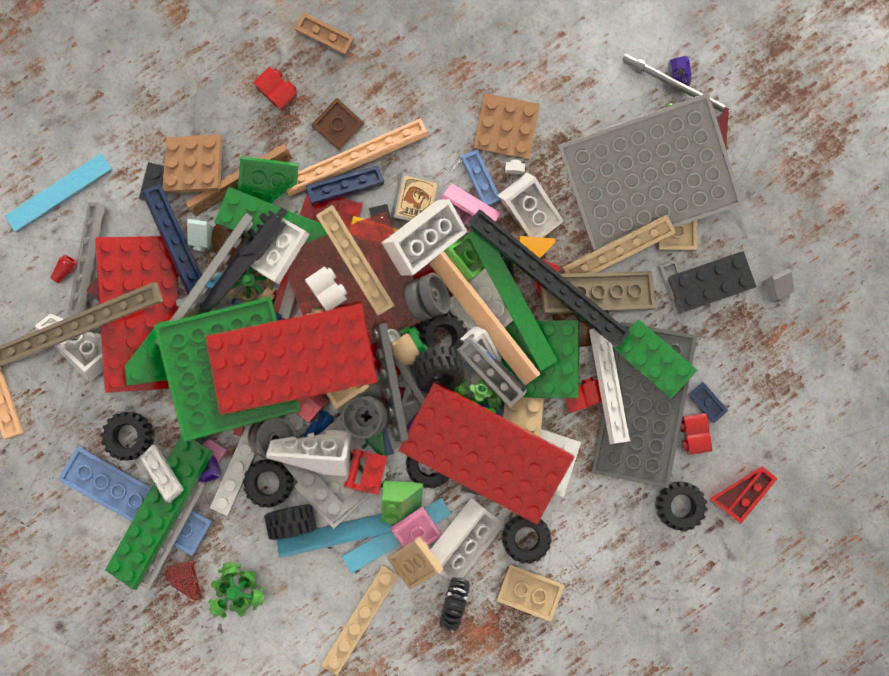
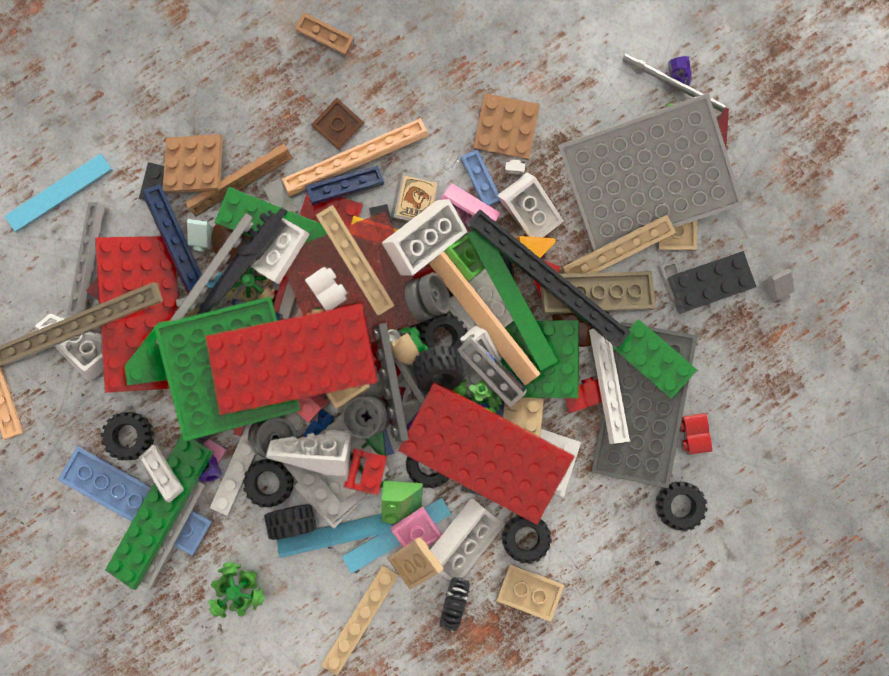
(64, 267): red cone -> none
(184, 578): clear red slope -> none
(266, 178): green plate -> none
(275, 88): red brick -> none
(707, 402): dark blue plate -> none
(743, 496): red wedge -> none

